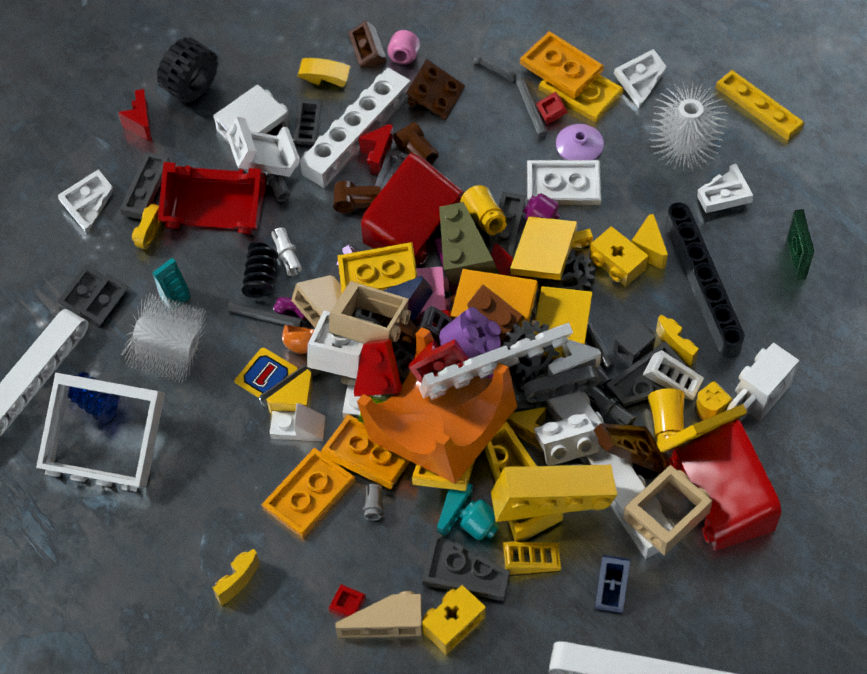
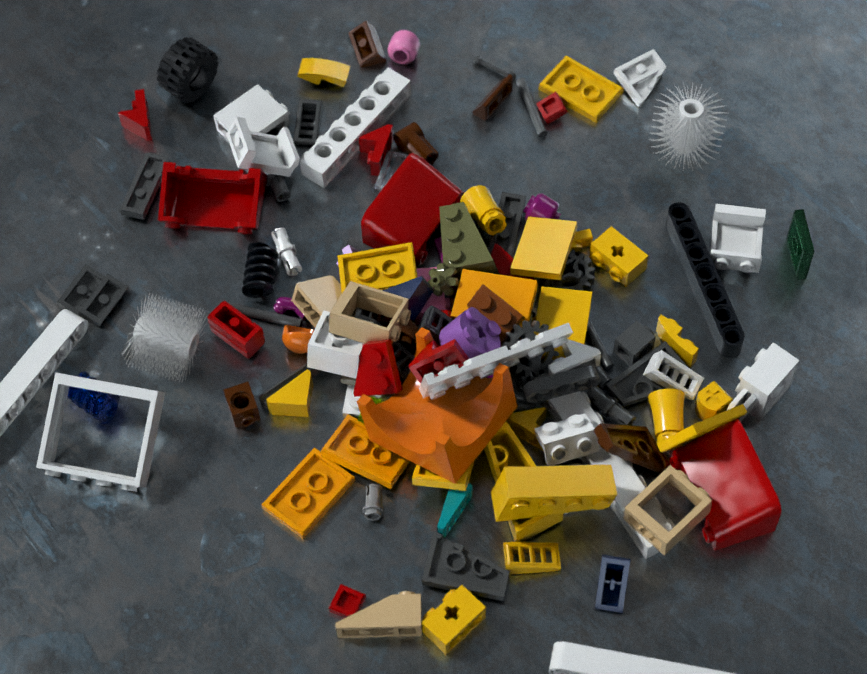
(87, 199): white wing -> none
(148, 227): yellow plate -> none
(173, 285): teal slope -> none
(236, 329): none -> red brick
(242, 395): none -> reddish brown brick
(244, 568): yellow slope -> none
(264, 372): sticker -> none
(299, 425): white slope -> none
(349, 196): reddish brown piece -> none
(434, 90): reddish brown hinge -> none
(442, 280): none -> olive plant
(479, 520): teal head -> none
(494, 98): none -> reddish brown slope
(561, 64): light orange tile -> none
(565, 181): white tile -> none
(572, 148): lavender dish -> none
(650, 241): yellow slope -> none
(725, 191): white wing -> none
(737, 238): none -> white panel
(760, 105): yellow tile -> none

